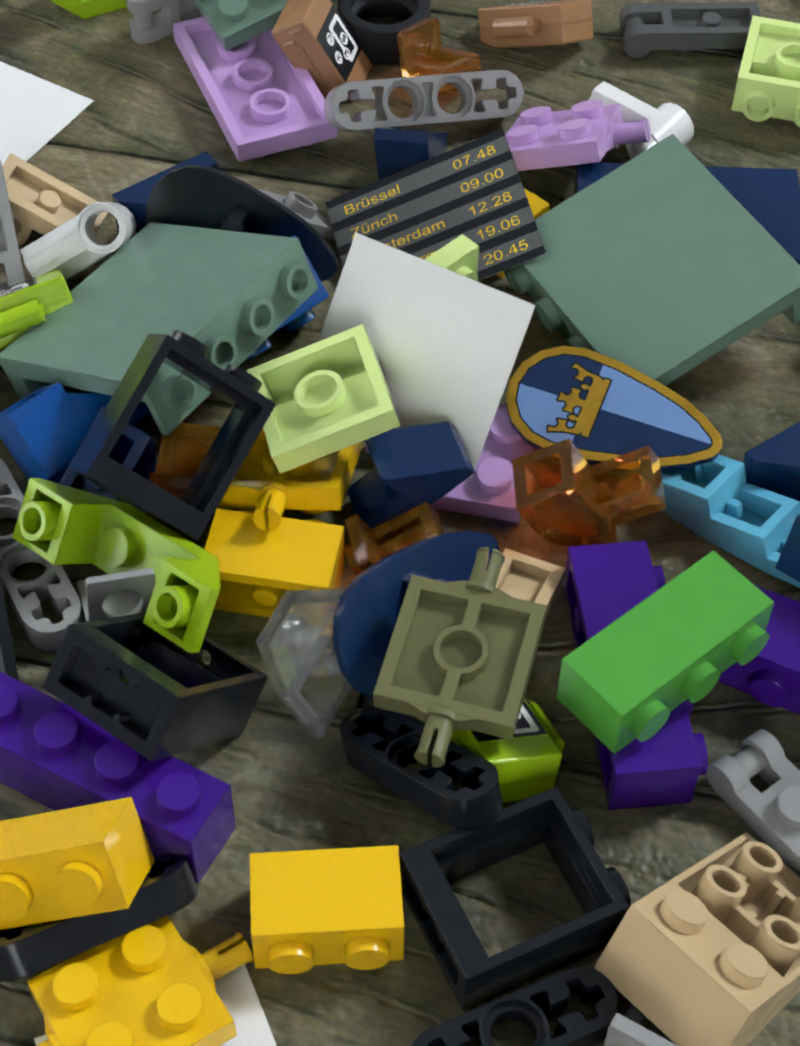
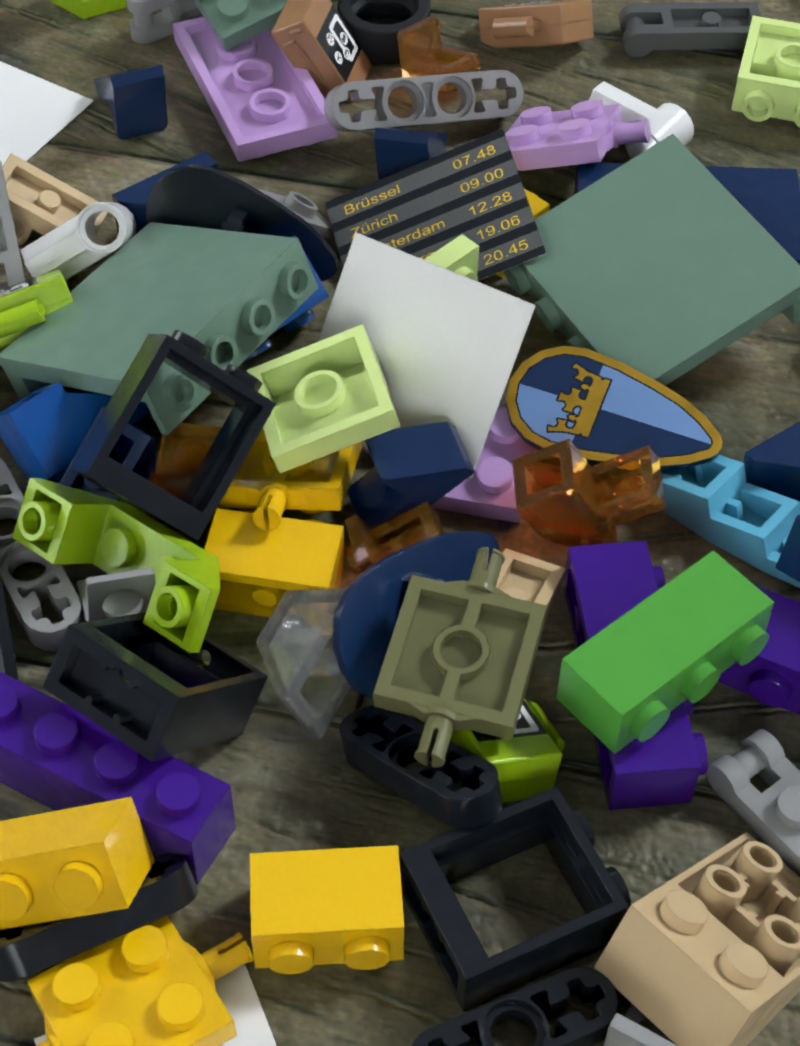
(135, 100): none -> dark blue slope

